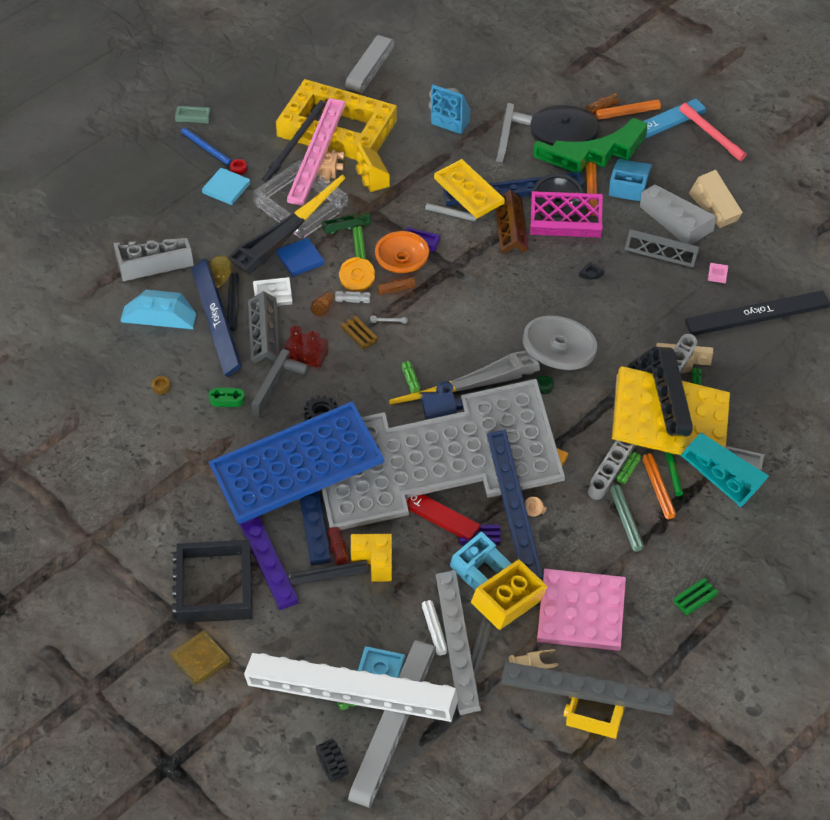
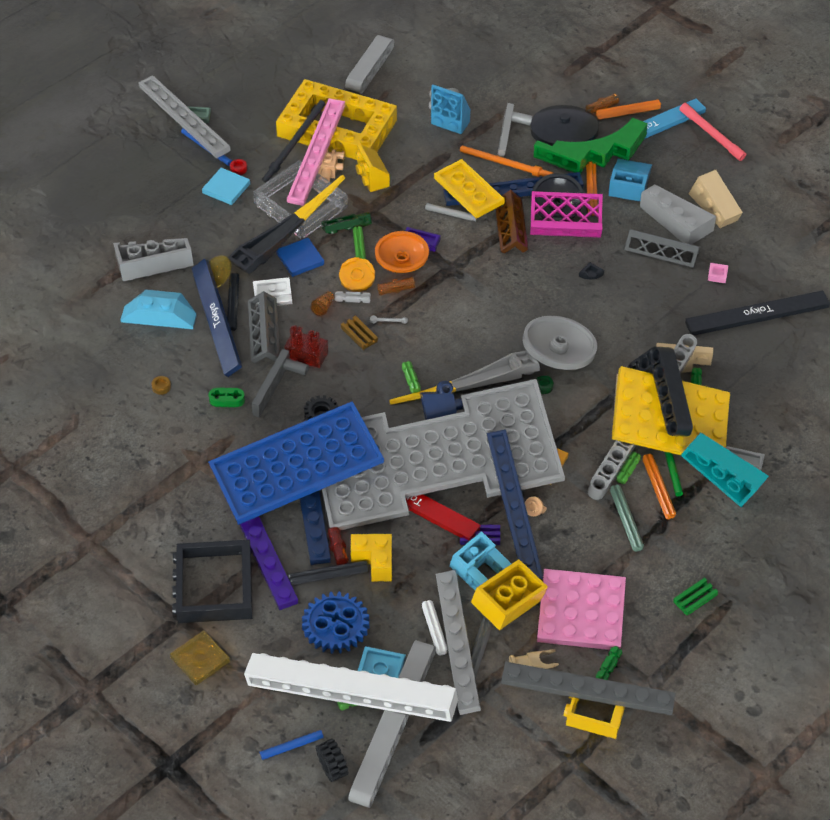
(184, 116): none -> light grey plate
(291, 744): none -> blue bar
(335, 622): none -> blue gear
(536, 170): none -> orange bar
(609, 663): none -> green axle

